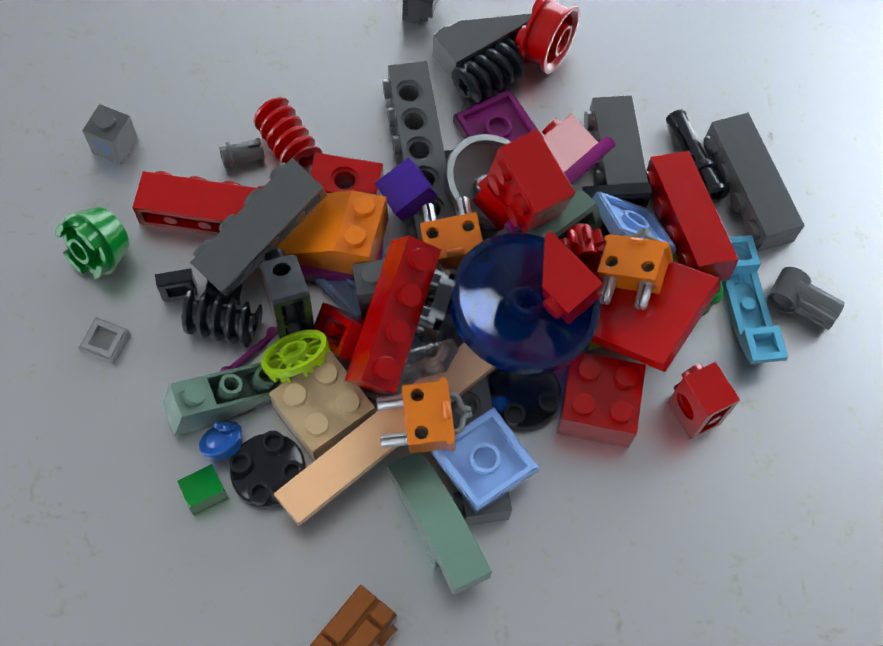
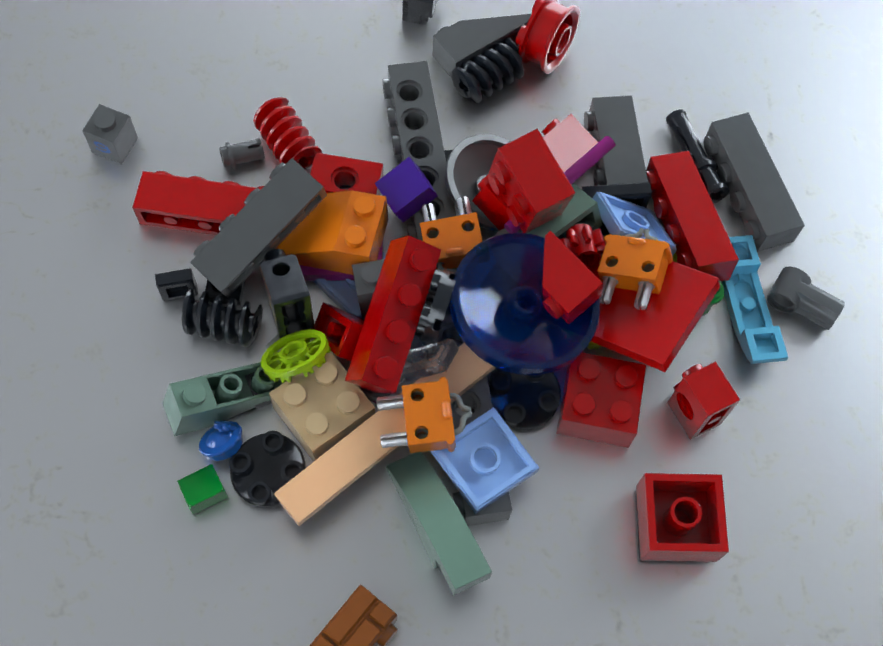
(93, 241): green cone -> none
(104, 341): light grey tile -> none
(271, 332): magenta hinge -> none
(497, 116): magenta tile -> none
(681, 517): none -> red brick

